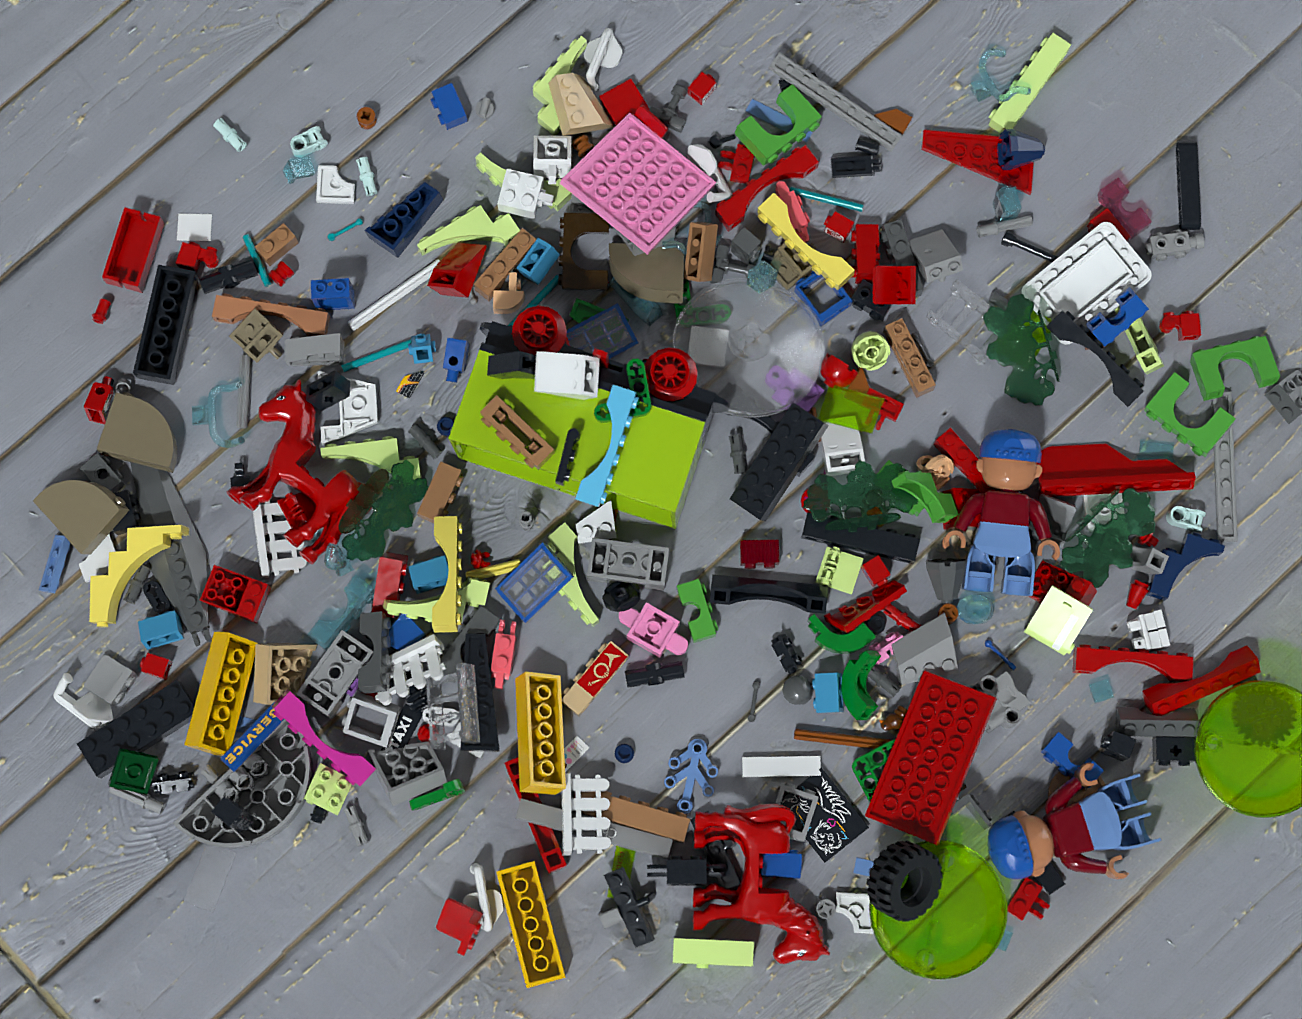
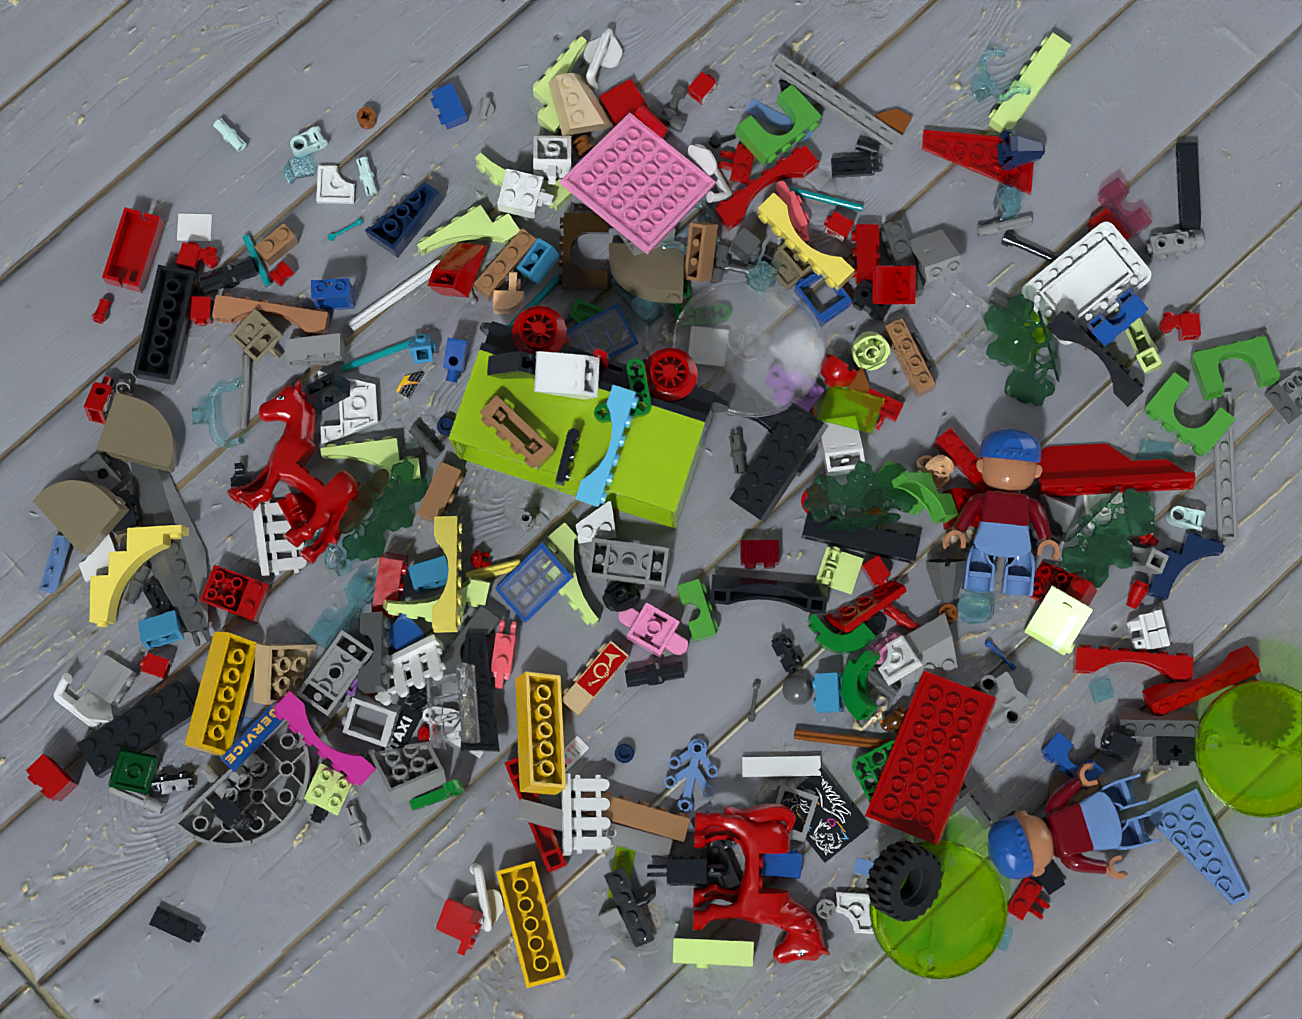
(51, 777): none -> red brick
(175, 925): none -> black hinge
(201, 310): none -> red brick
(899, 661): none -> white tile
(1195, 836): none -> medium blue wing

